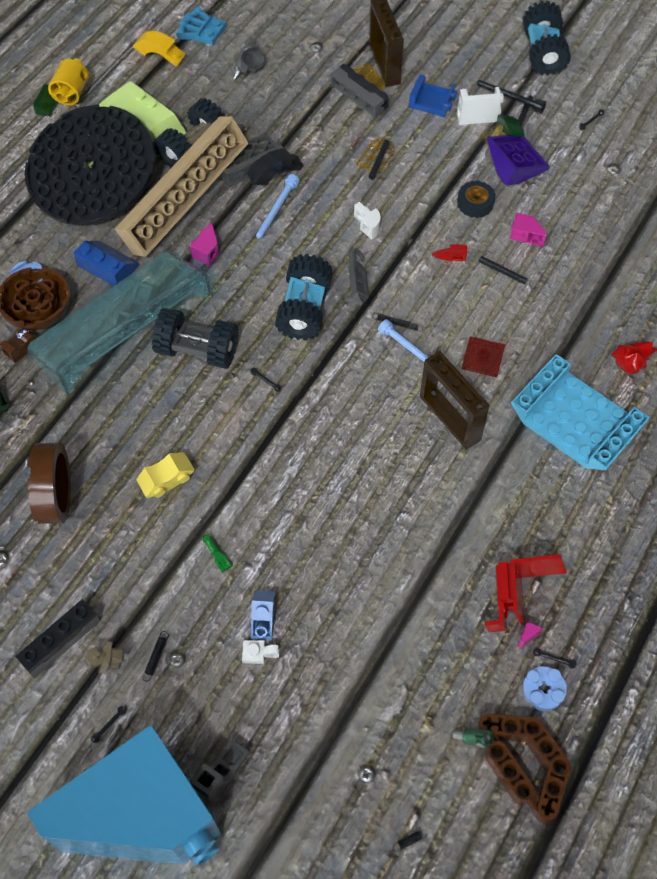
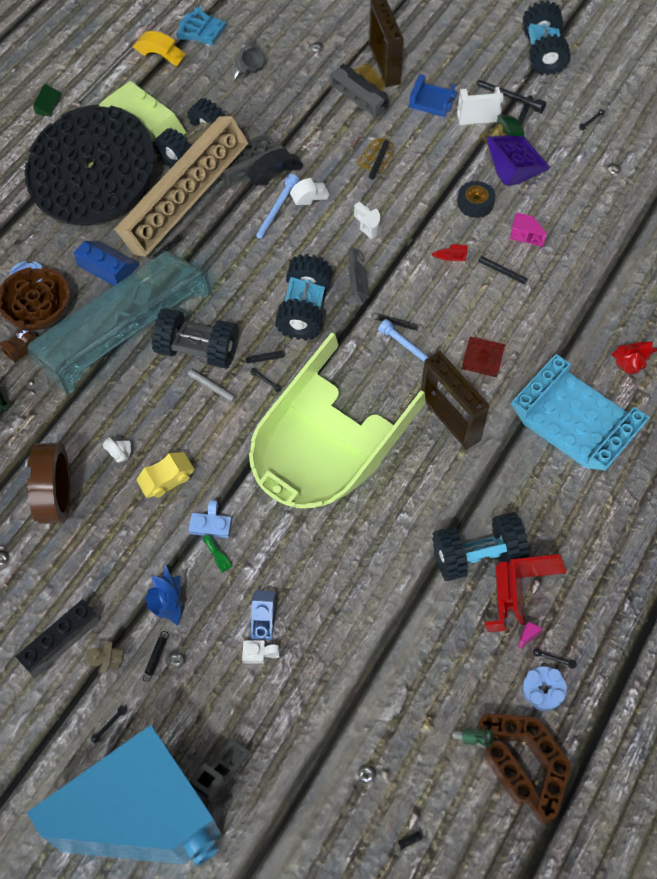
(68, 81): yellow cylinder -> none
(118, 449): none -> white piece
(165, 596): none -> blue hair
(169, 245): none -> black piece
(205, 246): dark pink slope -> none
(210, 523): none -> light blue plate
(211, 385): none -> light grey piece
(264, 357): none -> black wheel
(307, 191): none -> white brick
(313, 452): none -> yellowish green windscreen
(508, 543): none -> black plate

